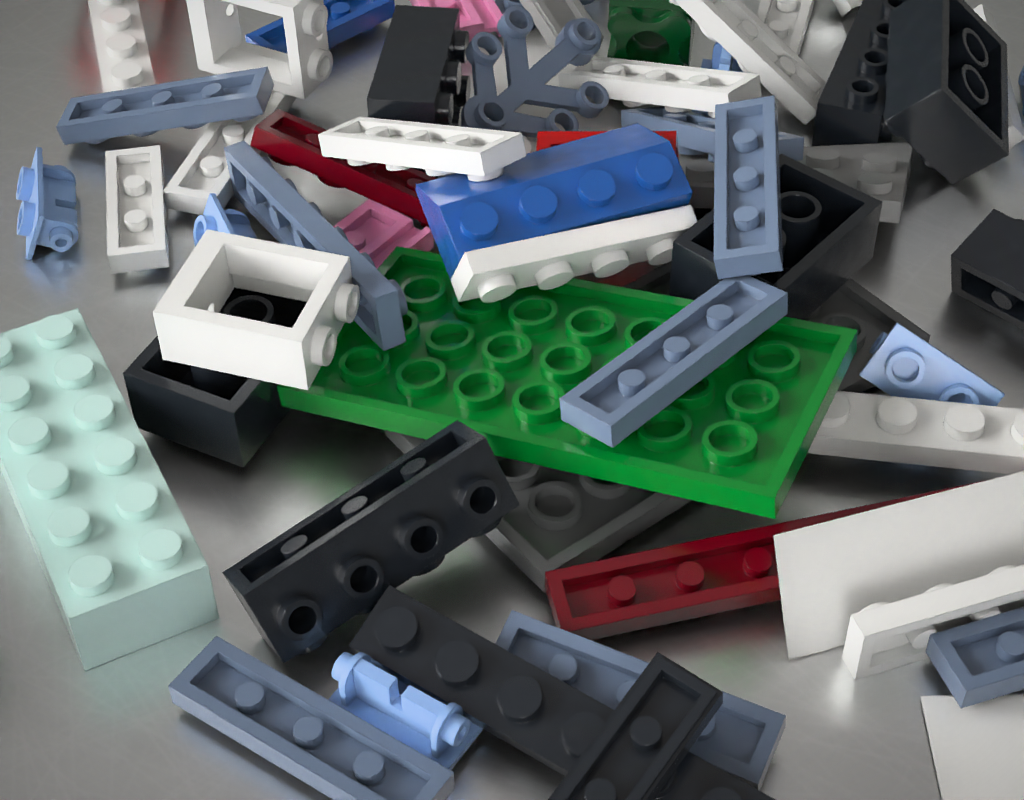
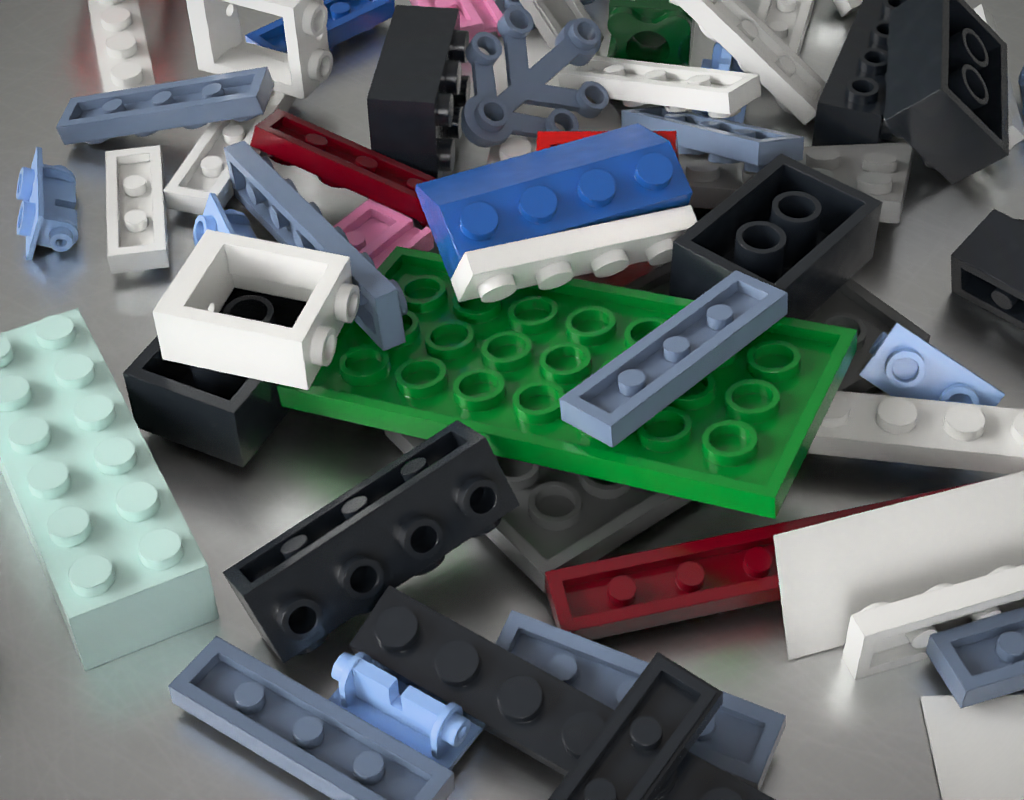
(424, 146): white plate -> none
(747, 189): sand blue plate -> none

